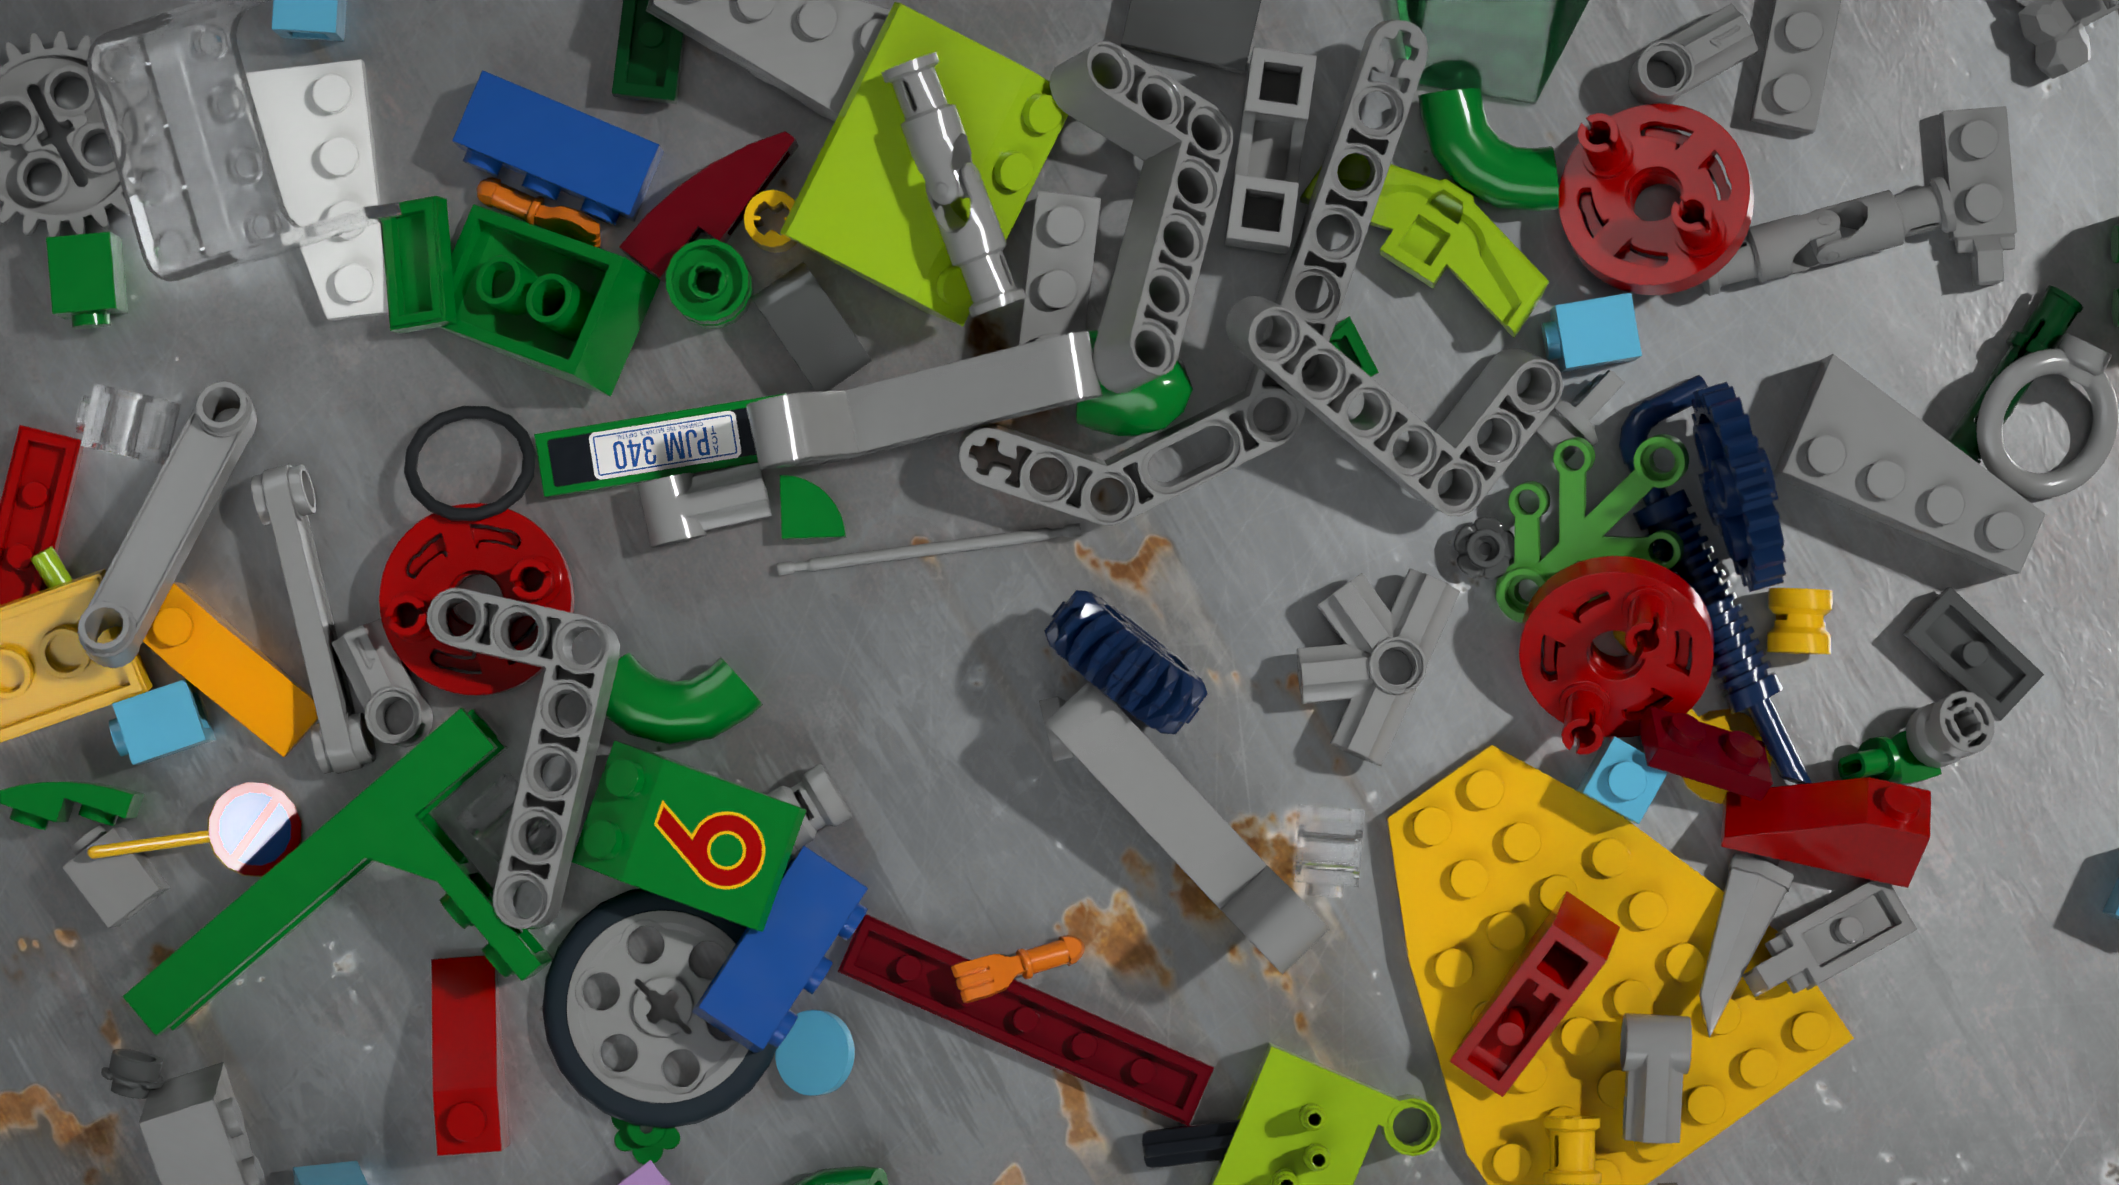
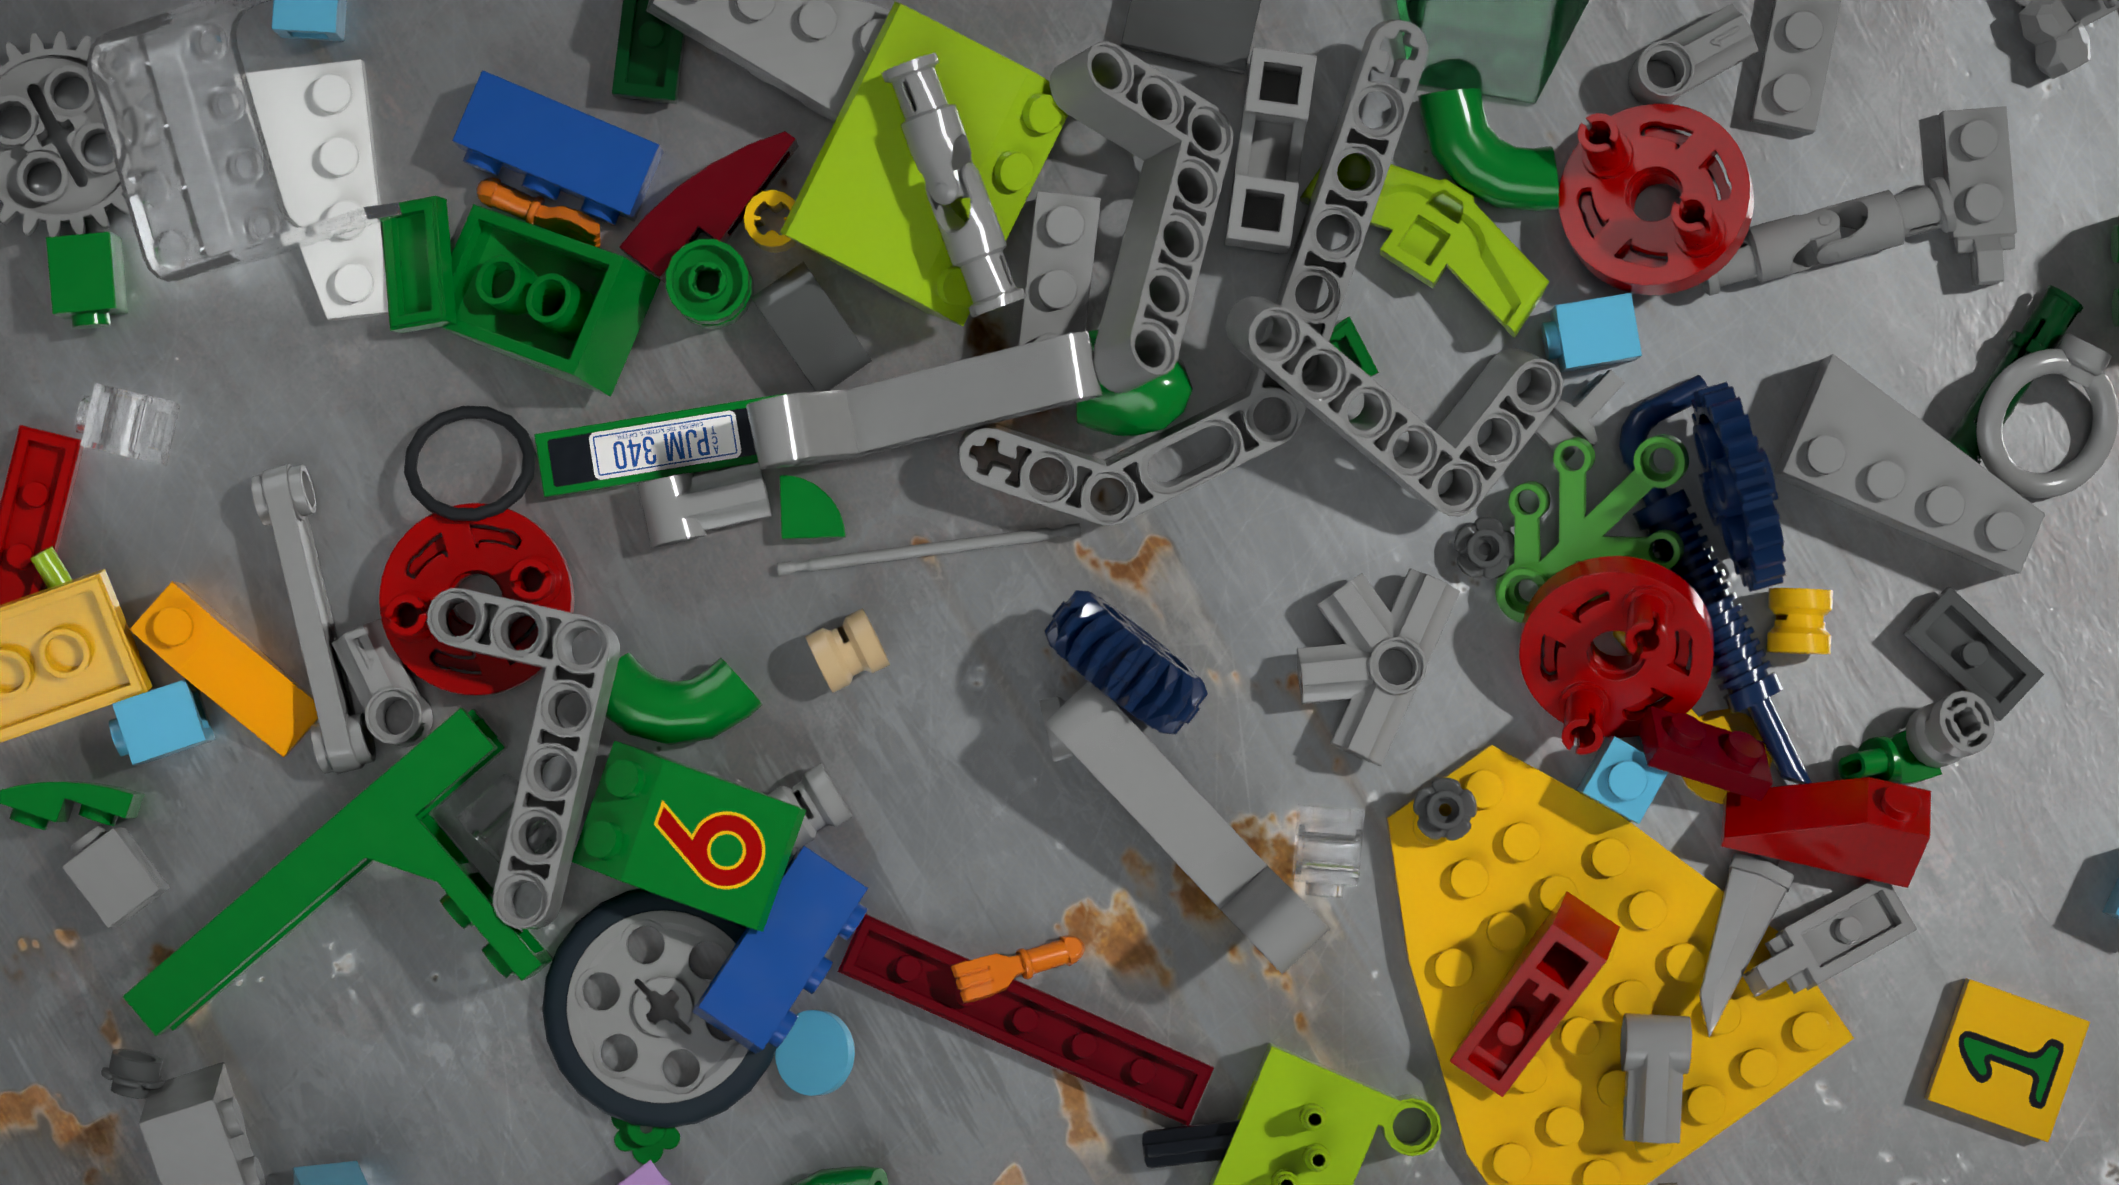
(167, 525): light grey piece -> none
(247, 830): piece -> none
(468, 1057): red slope -> none
(847, 650): none -> tan wheel
(1427, 806): none -> dark grey plate
(1572, 1150): yellow bush -> none
(2007, 1060): none -> yellow tile

